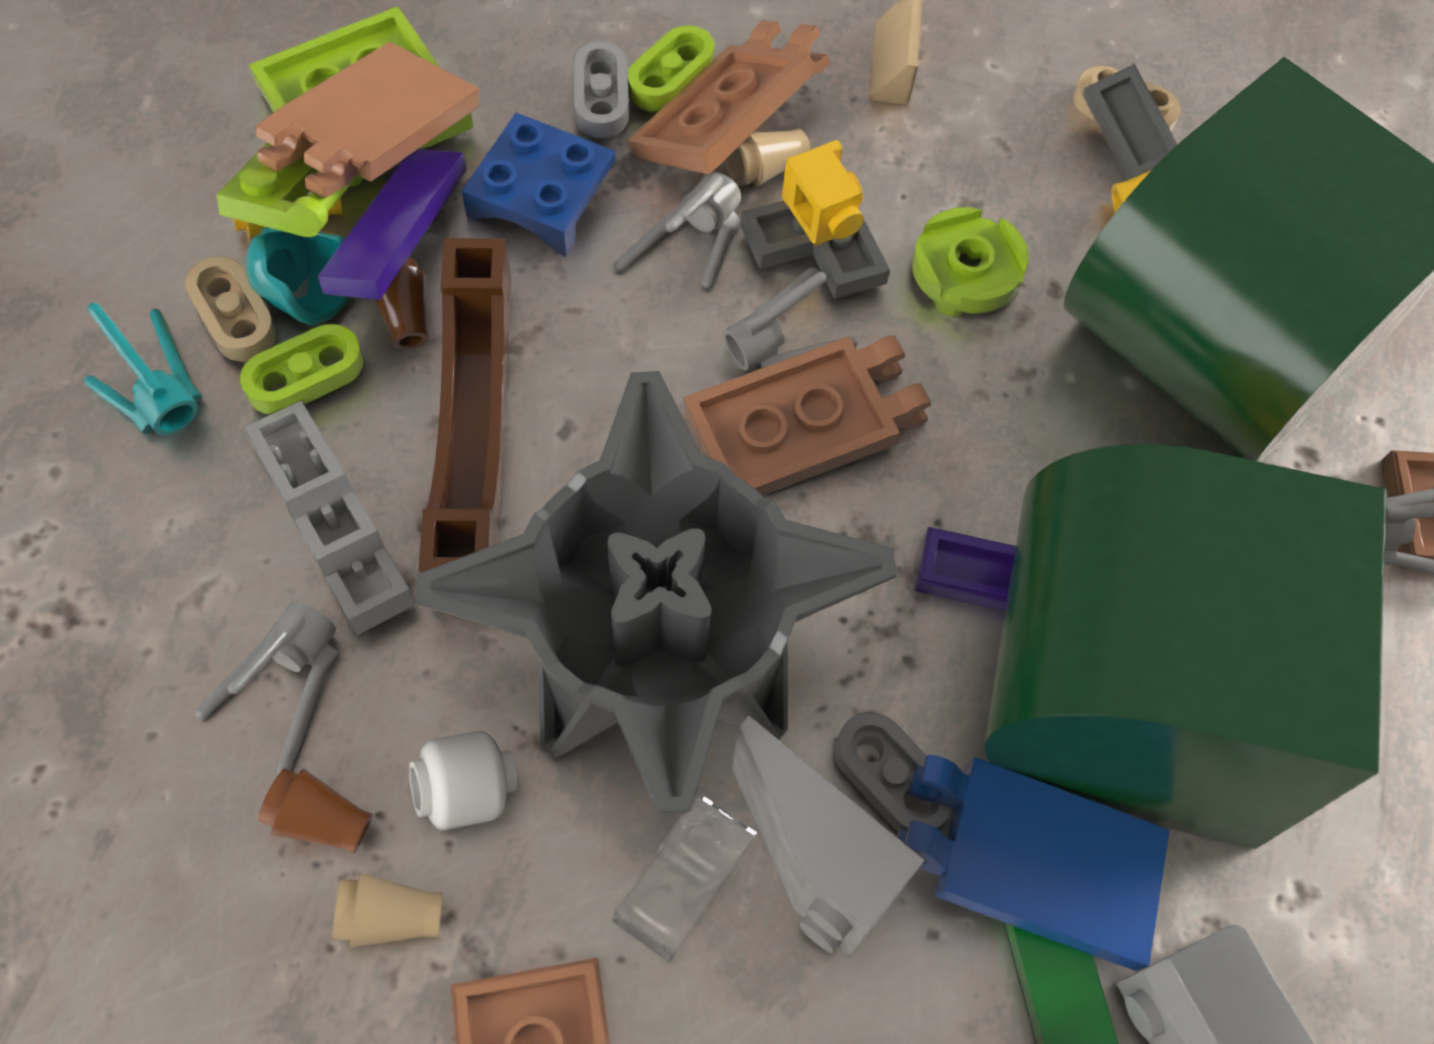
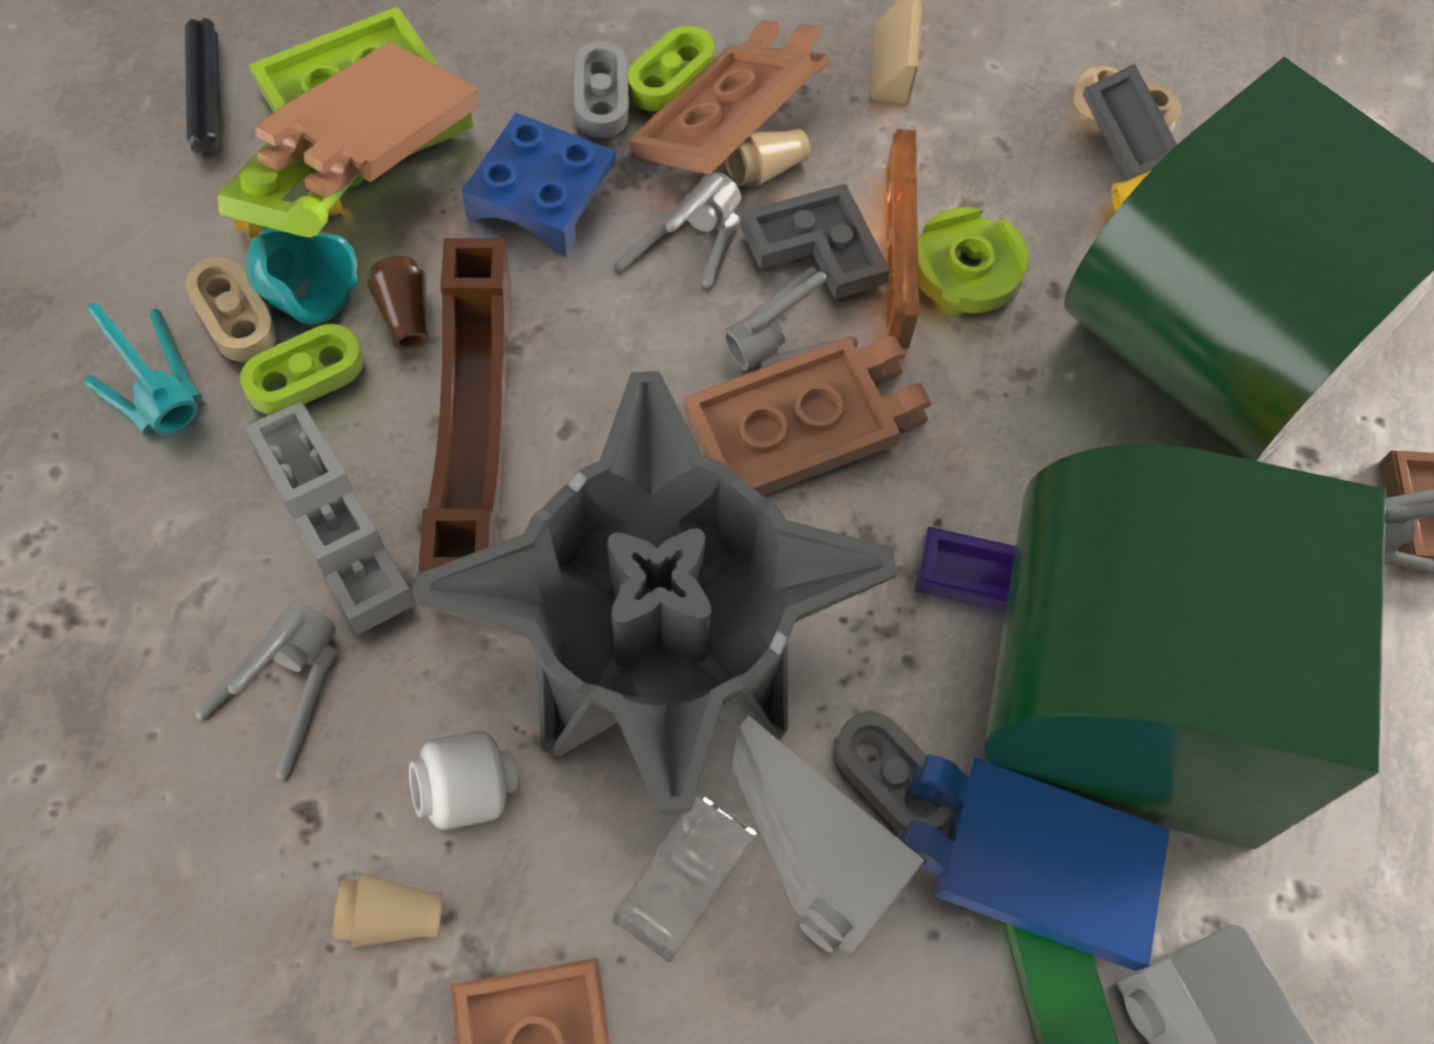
(202, 86): none -> black axle
(312, 812): dark orange cone -> none
(392, 225): dark purple tile -> none
(823, 194): yellow brick -> none
(902, 237): none -> clear orange tile

